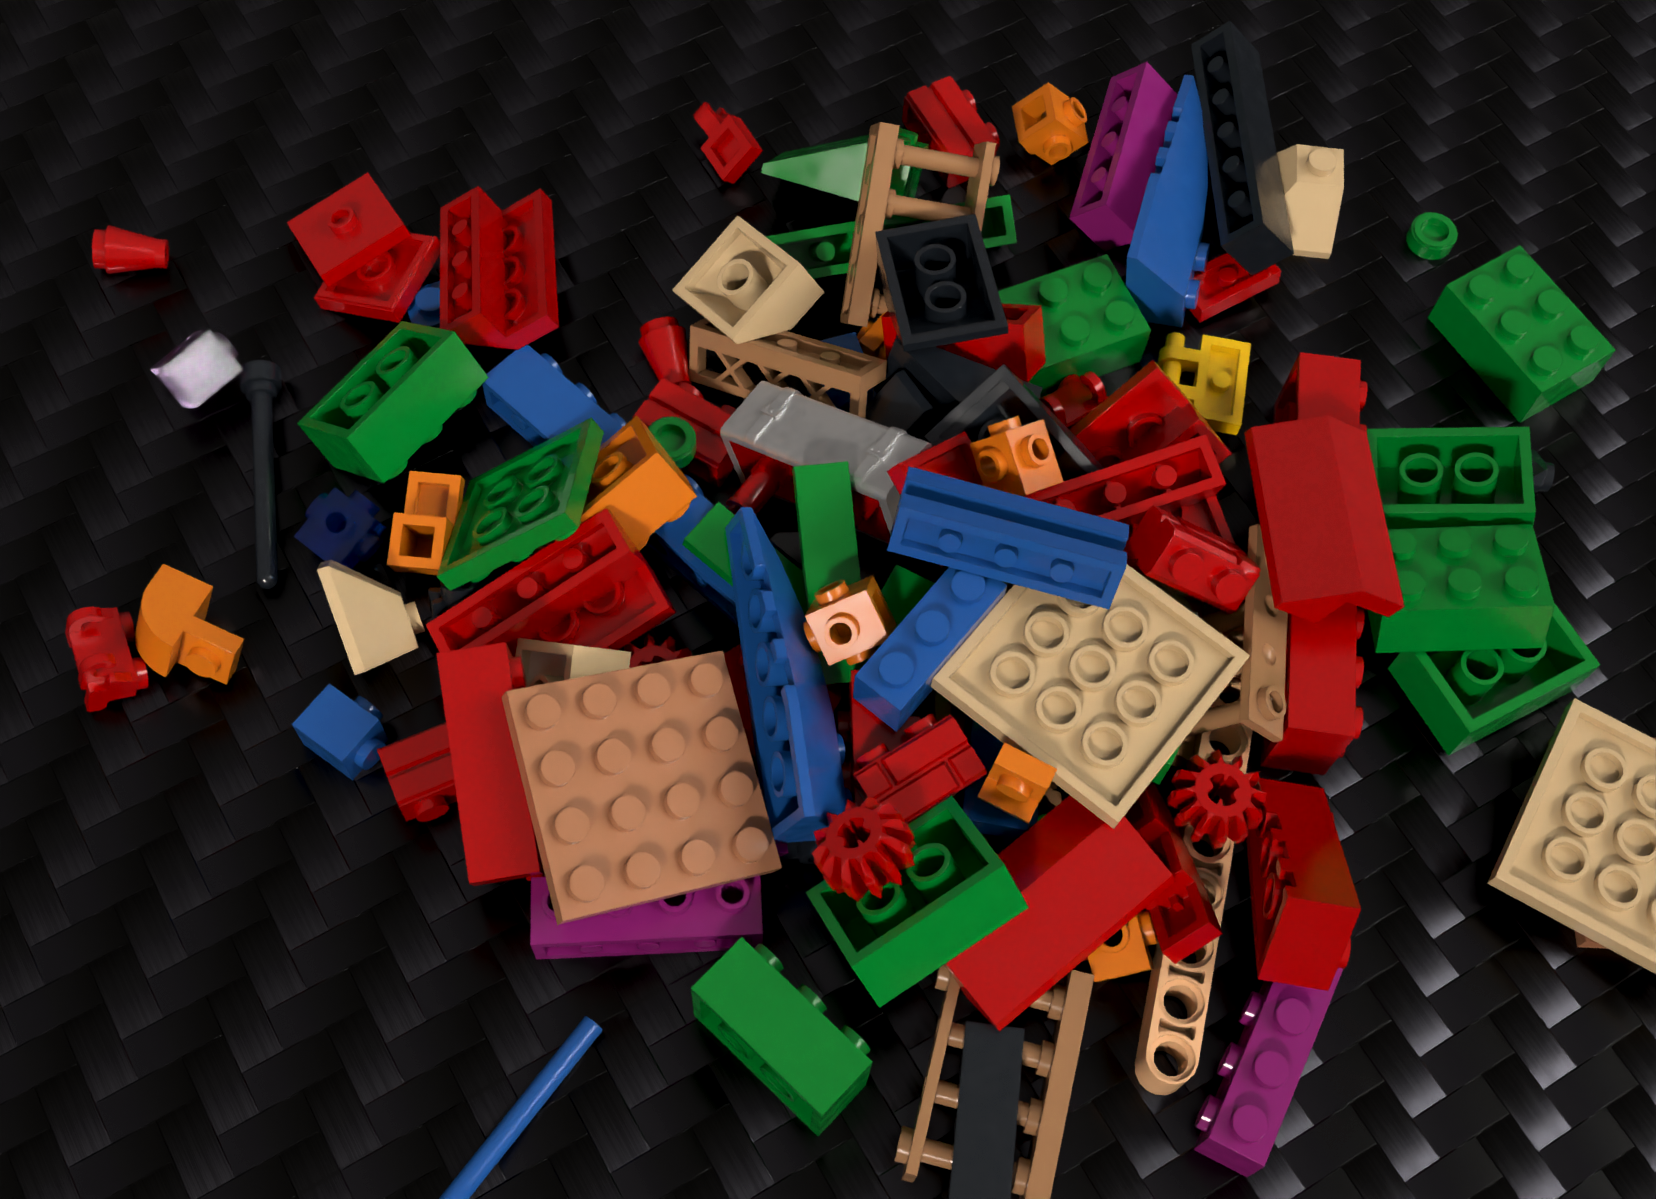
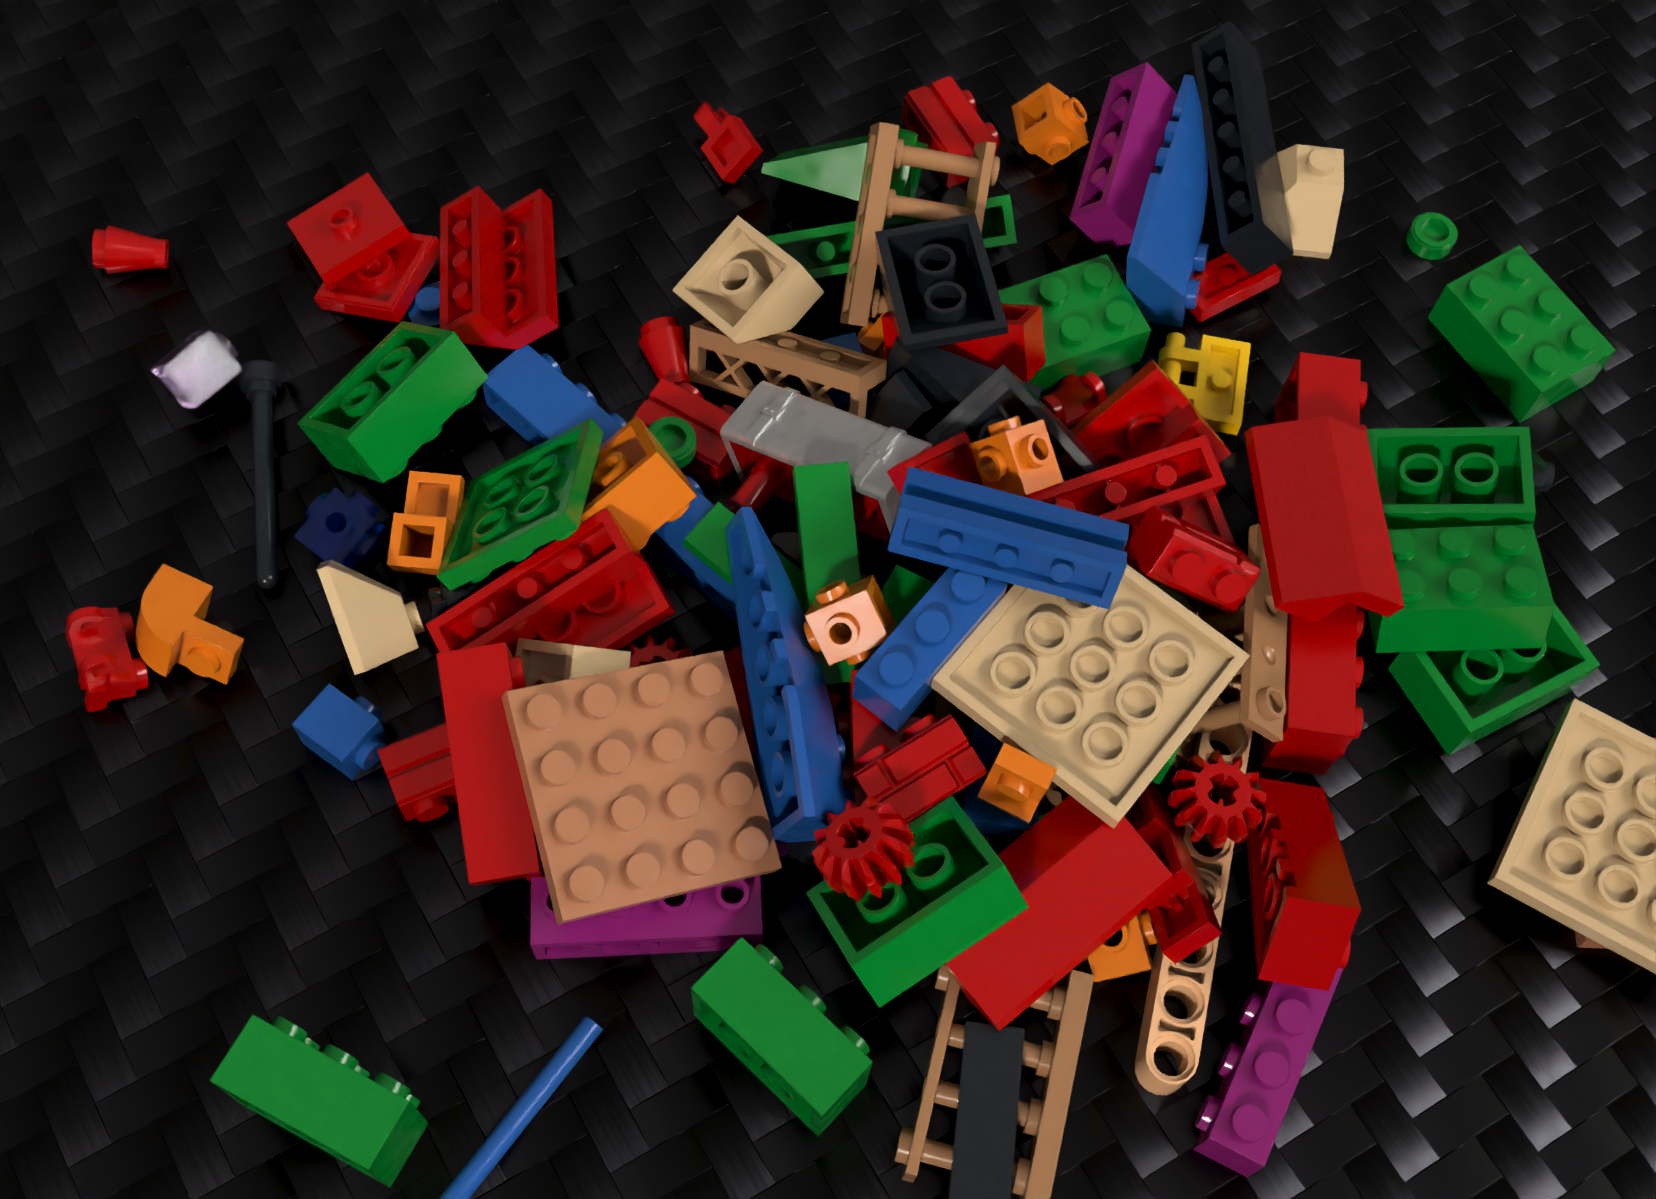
(322, 1097): none -> green brick

